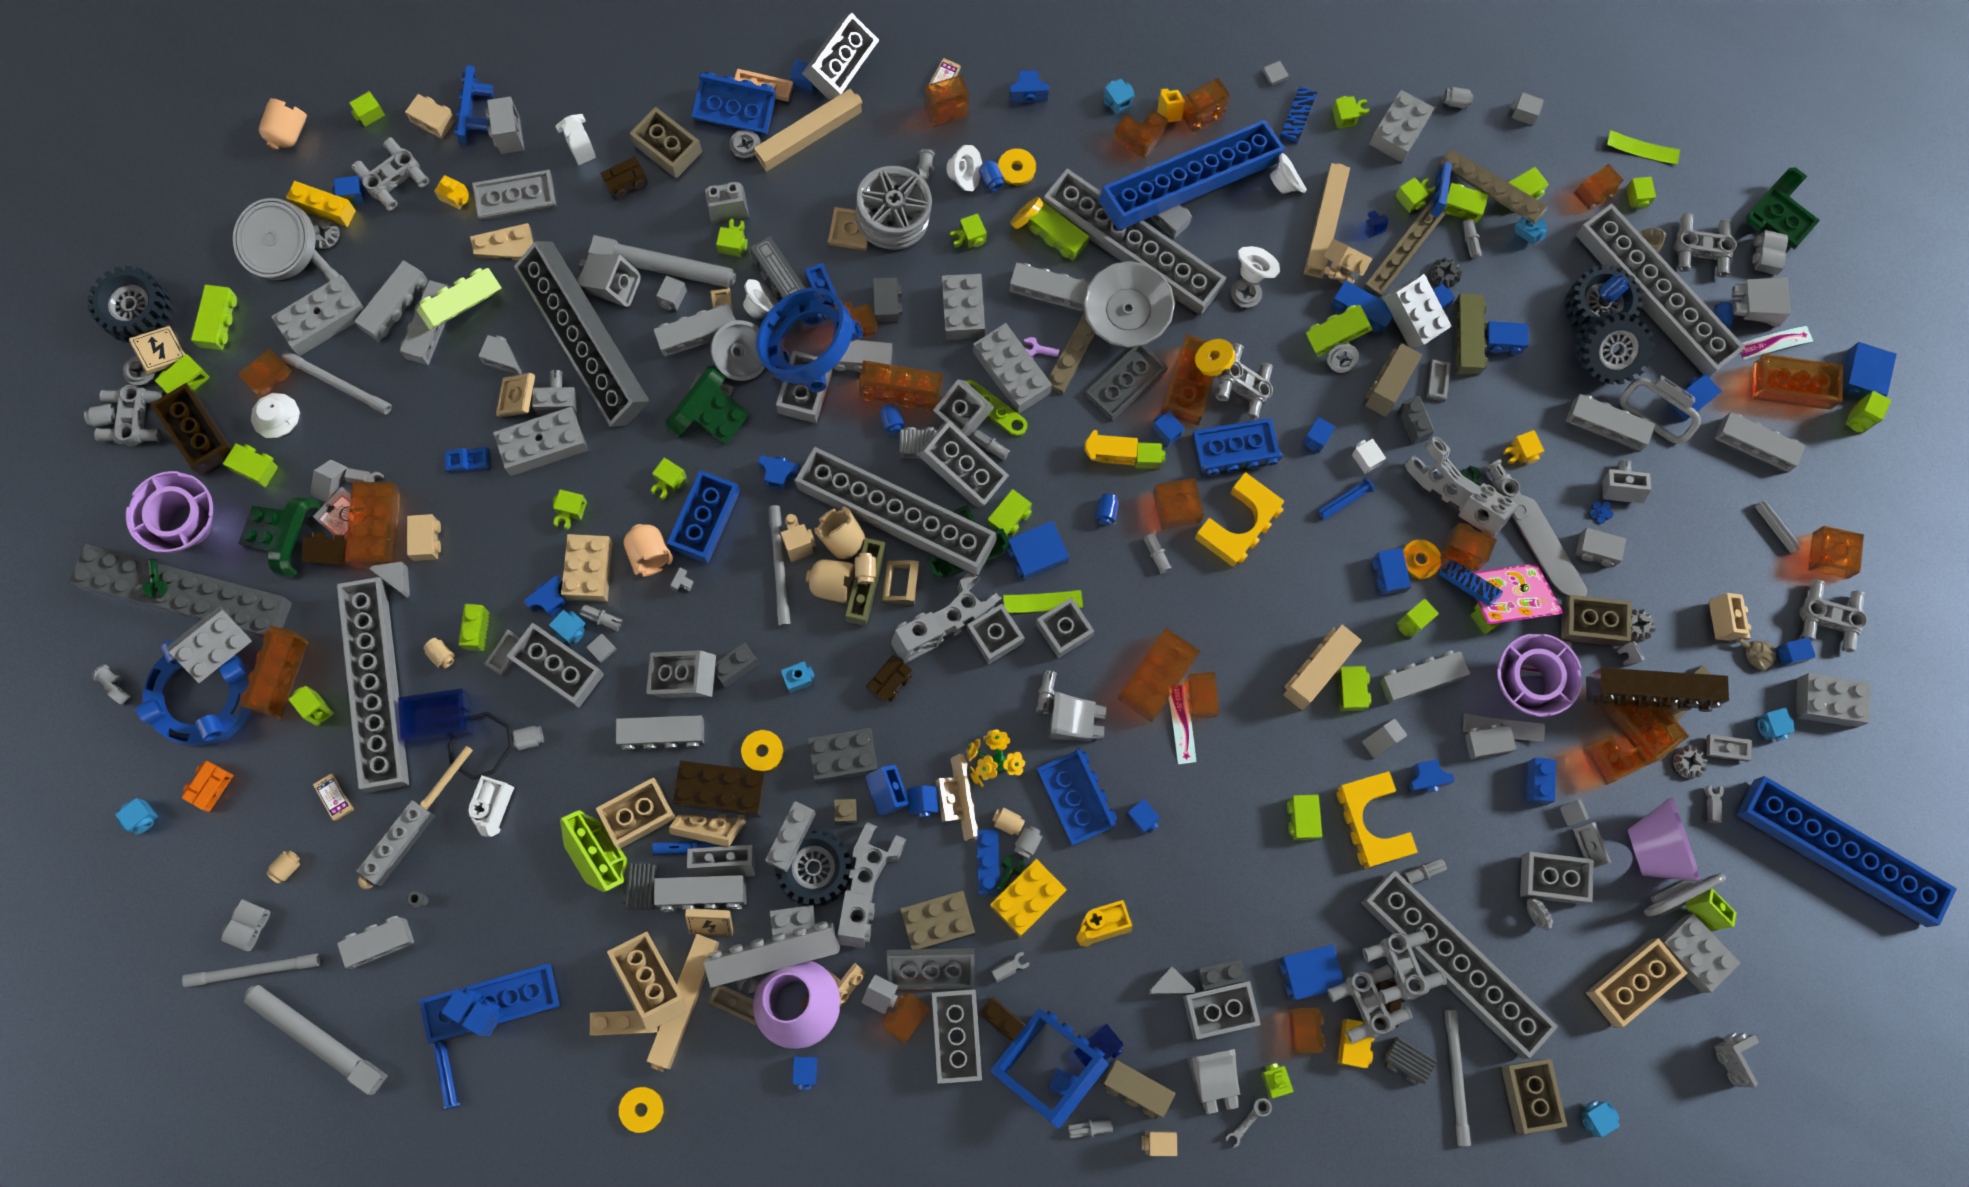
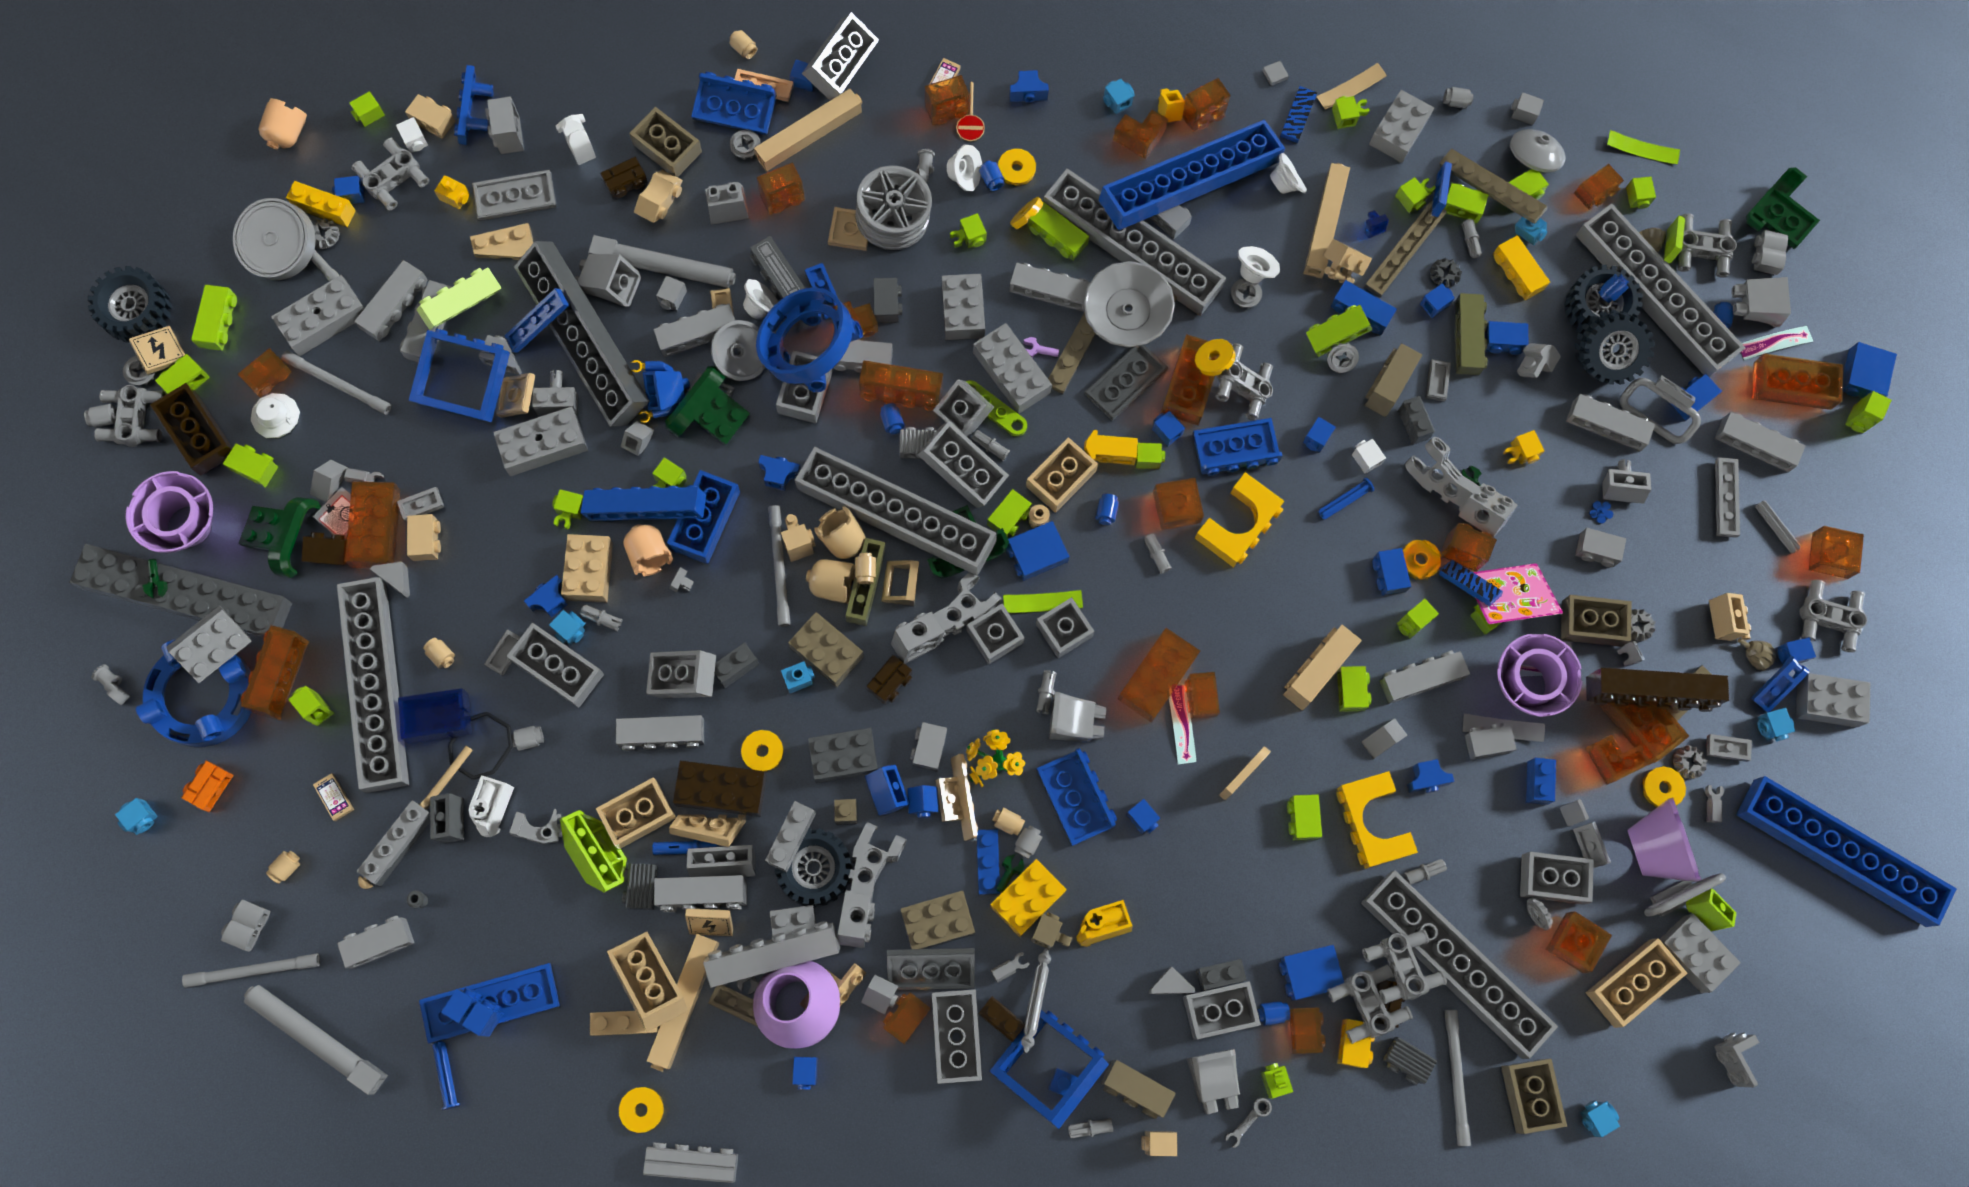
(412, 135): none -> white brick
(421, 503): none -> light grey plate
(446, 818): none -> dark grey brick
(467, 460): blue slope -> none
(474, 627): lime brick -> none
(494, 382): none -> blue window
(522, 829): none -> light grey tile
(536, 320): none -> blue plate
(601, 648): light grey tile -> none
(637, 438): none -> light grey brick
(643, 503): none -> blue brick
(658, 196): none -> tan brick
(662, 387): none -> blue torso
(690, 1164): none -> light grey brick
(732, 240): lime brick -> none
(743, 44): none -> tan brick
(781, 188): none -> clear orange brick
(826, 649): none -> dark tan brick
(929, 746): none -> light grey brick
(971, 126): none -> piece
(1036, 1000): none -> light grey wheel
(1038, 516): none -> tan brick
(1048, 932): none -> dark tan brick
(1061, 475): none -> tan brick
(1106, 1041): clear blue bracket -> none
(1246, 771): none -> tan tile
(1273, 1013): none -> blue brick
(1352, 86): none -> tan sticker
(1417, 311): brick -> none
(1521, 268): none -> yellow brick
(1537, 150): none -> light grey dish
(1537, 359): none -> light grey brick
(1539, 535): light grey piece -> none
(1579, 942): none -> clear orange brick
(1672, 778): none -> yellow tile
(1674, 239): none -> lime tile
(1727, 497): none -> light grey plate
(1780, 684): none -> blue plate

